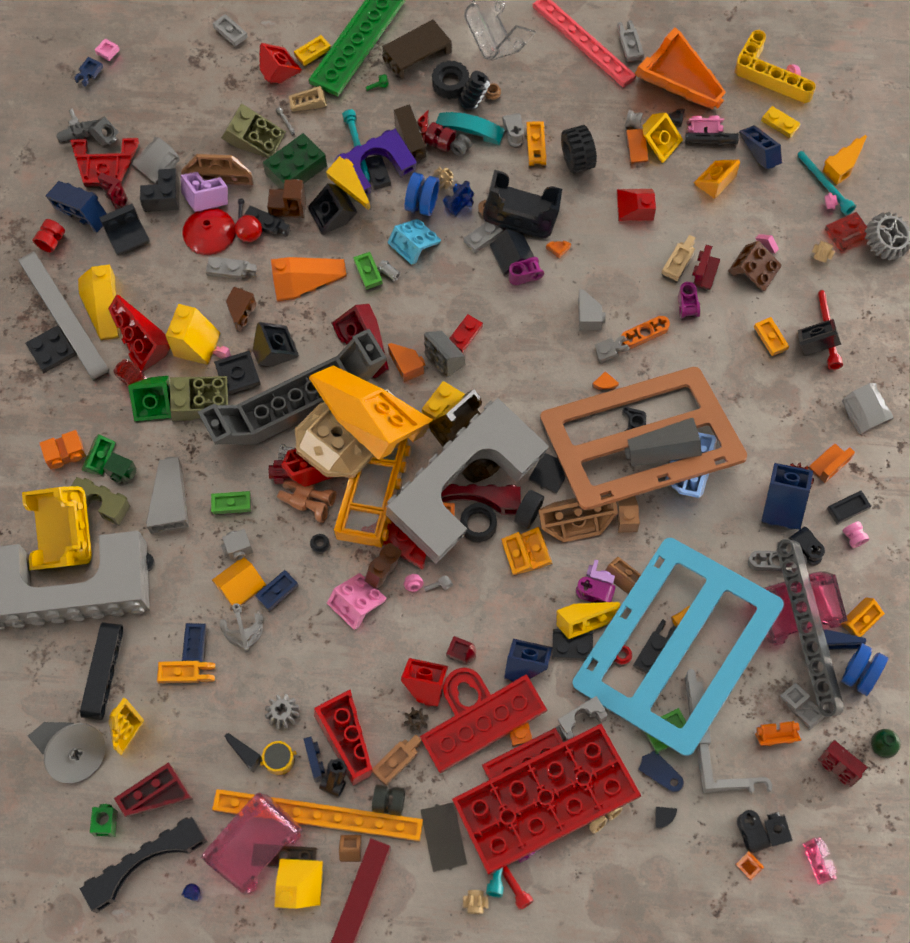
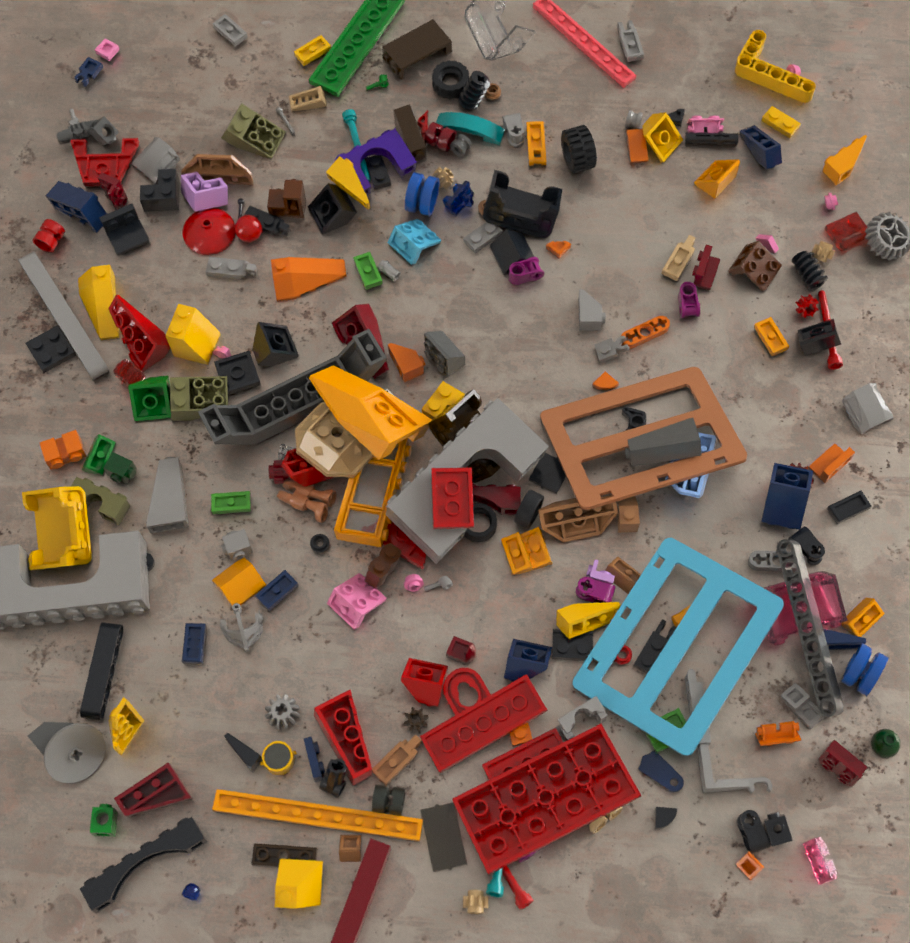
(184, 672): light orange hinge -> none
(240, 305): reddish brown slope -> none
(251, 842): clear pink windscreen -> none
(277, 63): red slope -> none
(296, 160): dark green brick -> none
(452, 498): none -> red plate
(466, 332): red plate -> none
(636, 204): red slope -> none
(682, 72): orange cone -> none
(807, 306): none -> red gear
(809, 270): none -> black piece
(847, 206): teal piece -> none
(856, 534): bright pink wheel -> none

